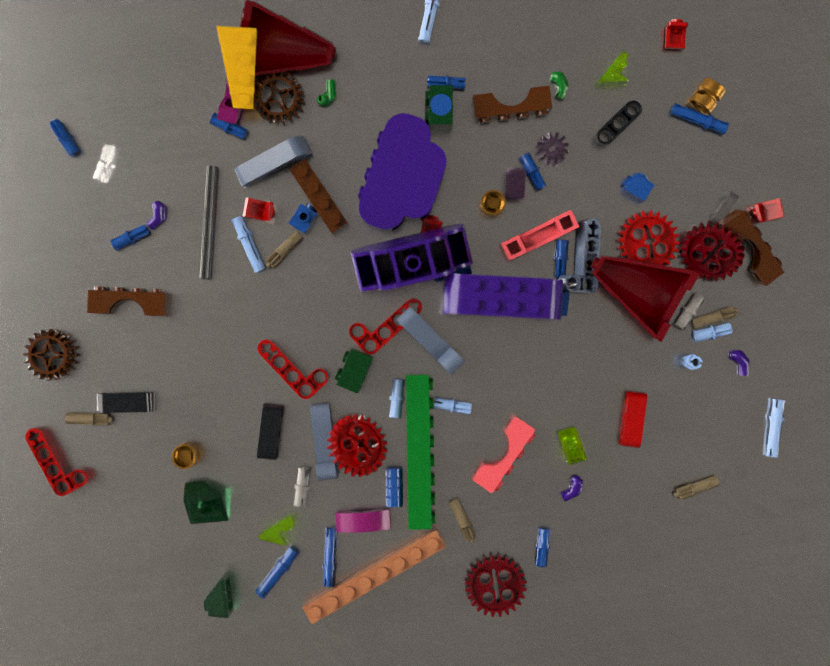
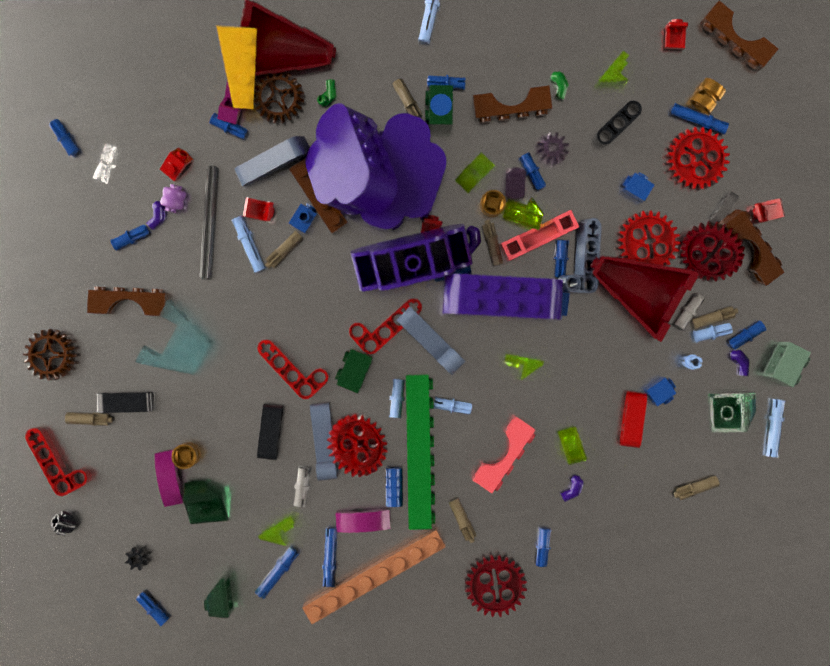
(63, 523): none -> black gear
(142, 557): none -> black gear
(152, 608): none -> blue axle
(168, 480): none -> magenta brick
(173, 198): none -> medium lavender piece
(175, 163): none -> red bracket
(184, 348): none -> clear light blue wing
(350, 163): none -> dark purple brick
(406, 98): none -> dark tan piece
(474, 172): none -> clear neon green slope
(475, 238): none -> dark purple arm
(492, 243): none -> dark tan piece
(527, 215): none -> clear neon green slope
(528, 365): none -> clear neon green slope
(661, 391): none -> blue brick
(707, 144): none -> red gear
(720, 23): none -> reddish brown arch
(732, 411): none -> clear green slope
(747, 335): none -> blue axle
(787, 364): none -> sand green brick

